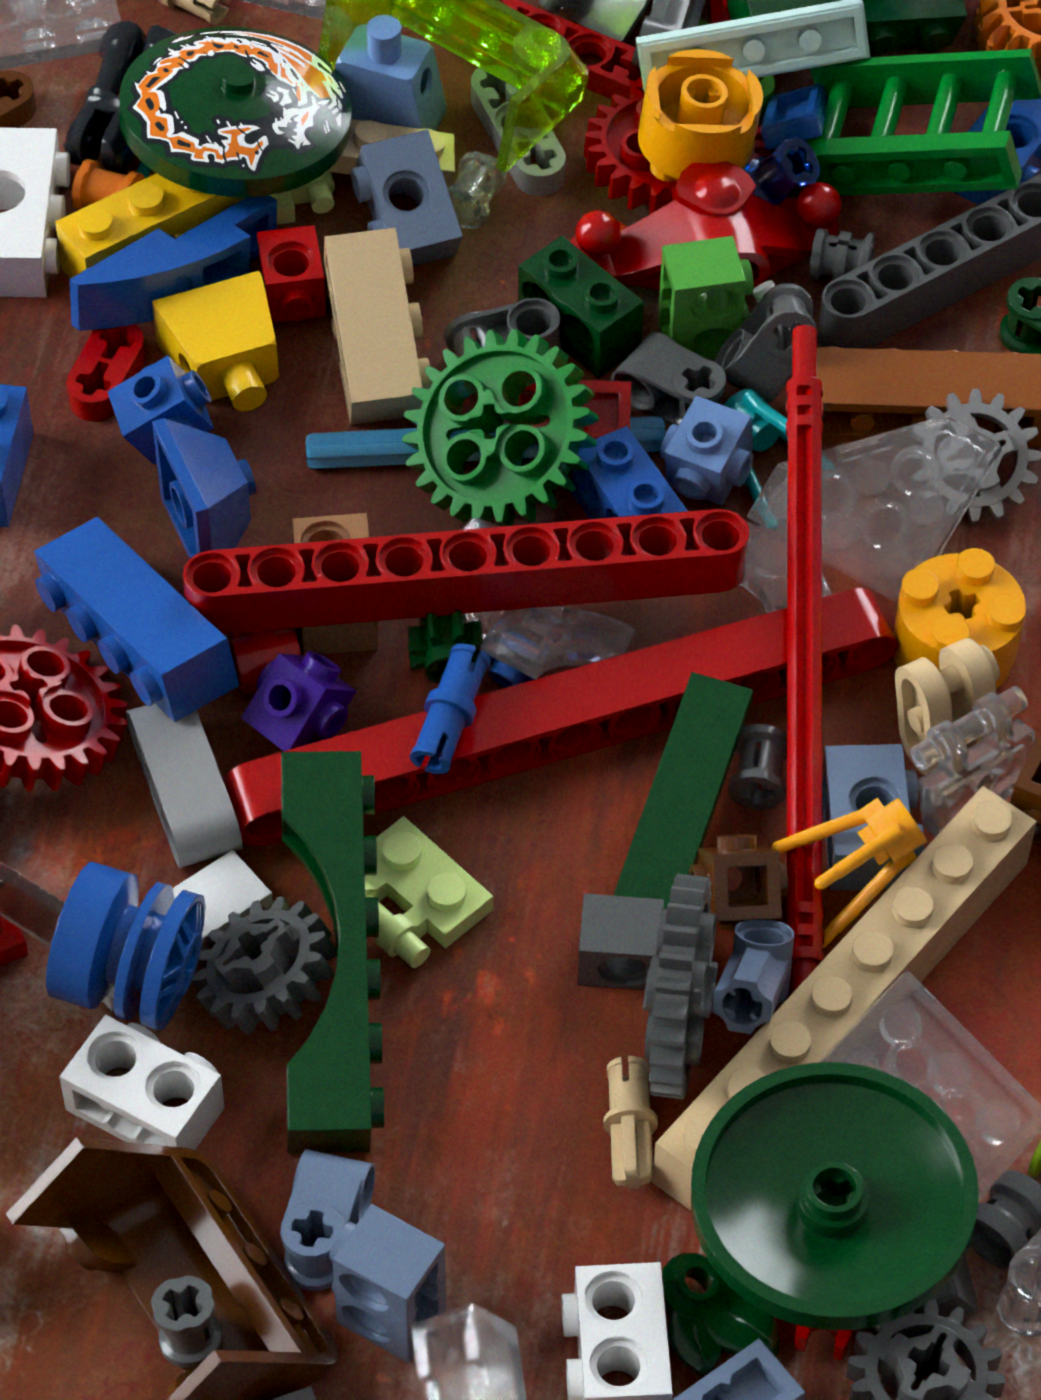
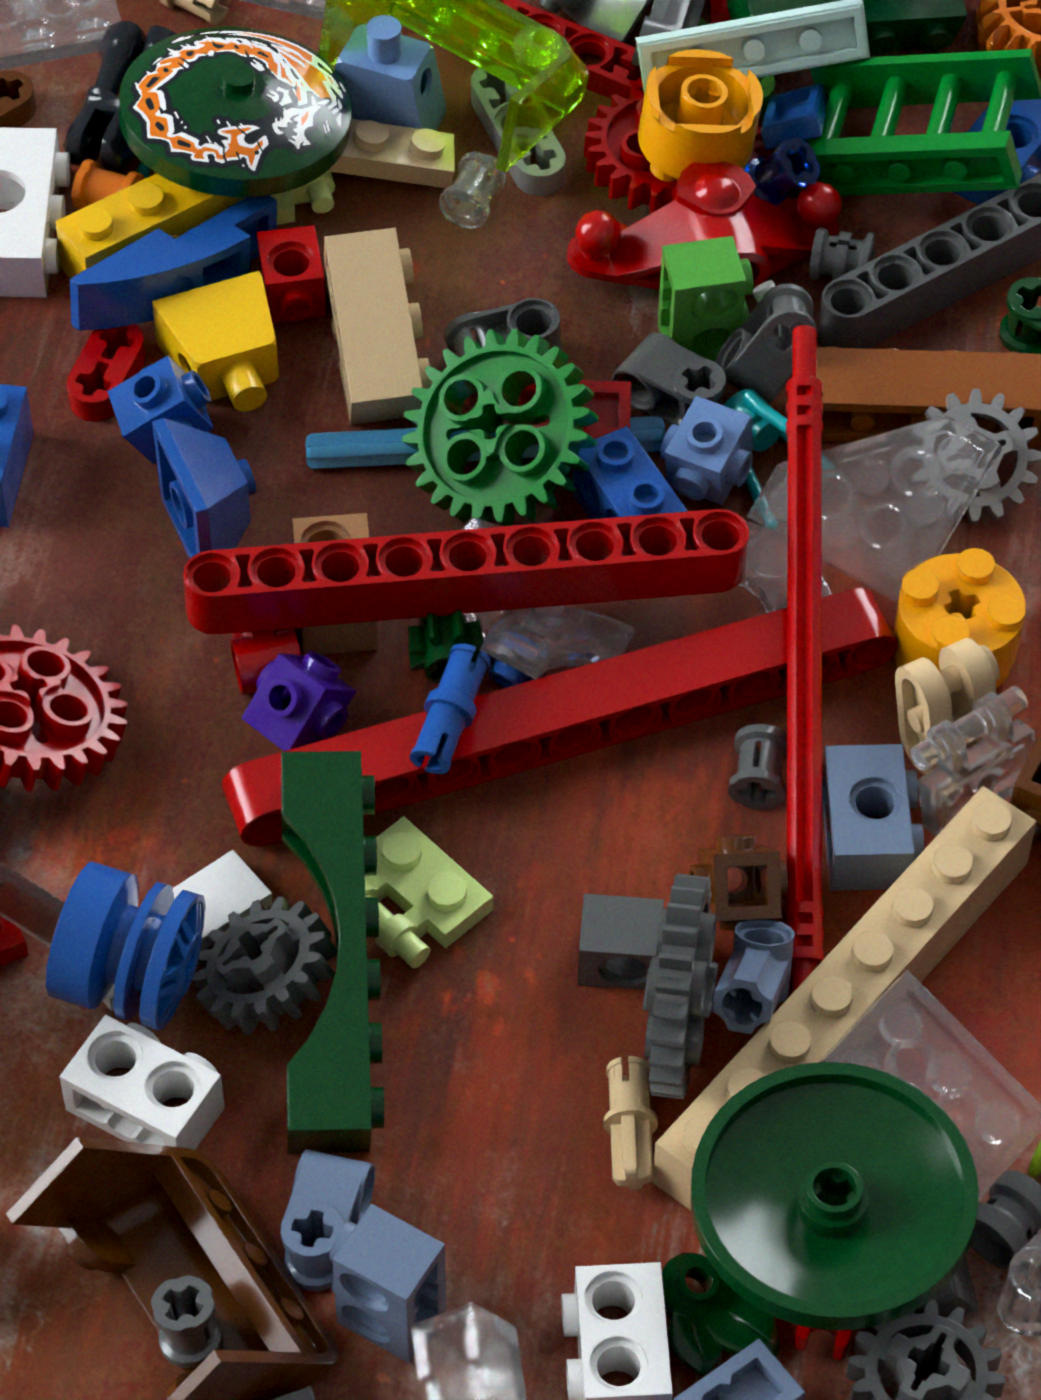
(135, 619): blue brick -> none
(184, 785): light grey beam -> none
(409, 168): sand blue brick -> none
(597, 312): dark green brick -> none
(685, 787): dark green tile -> none
(888, 836): light orange plant -> none

